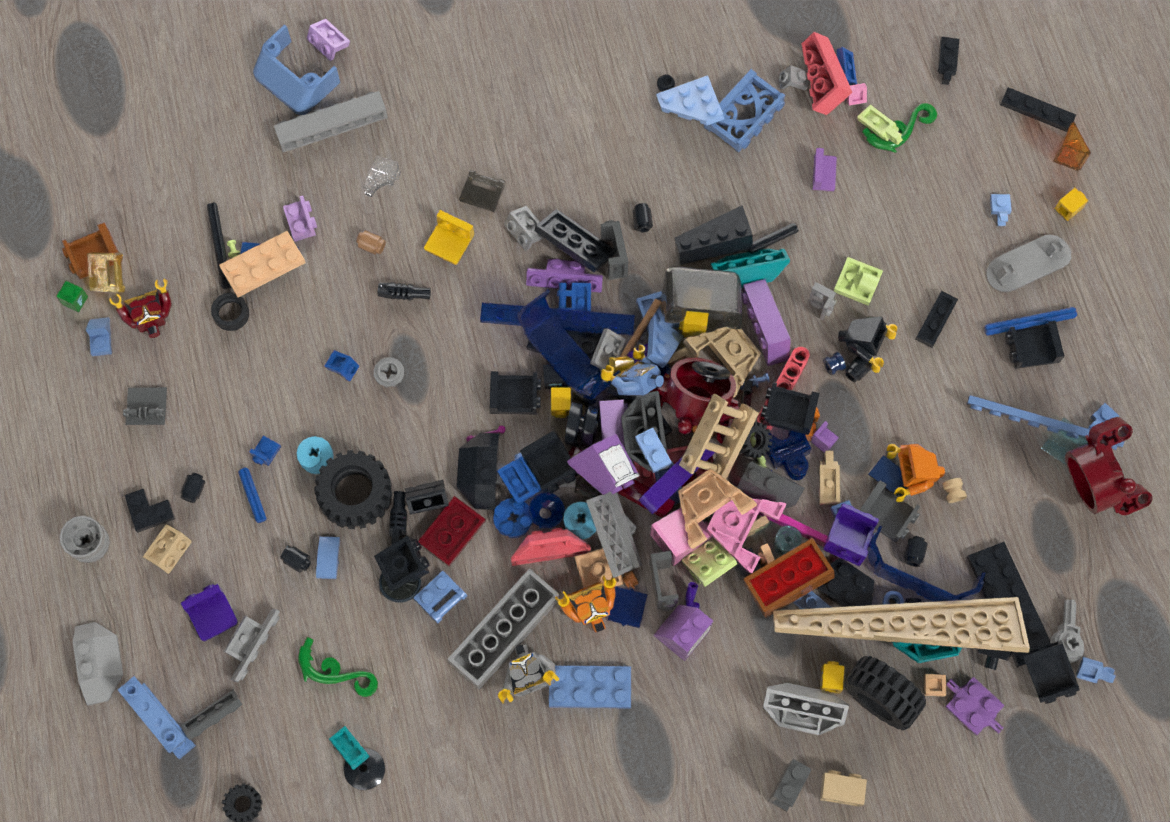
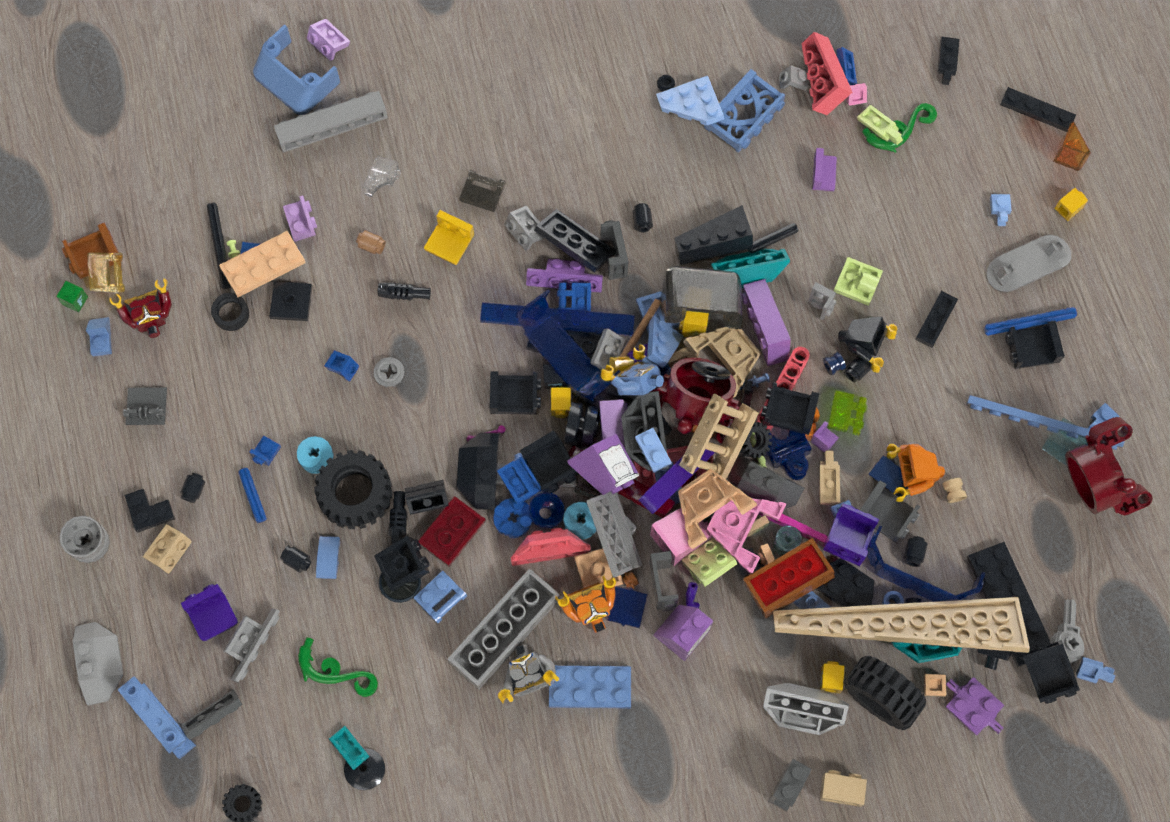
(290, 301): none -> black plate
(841, 412): none -> clear neon green plate

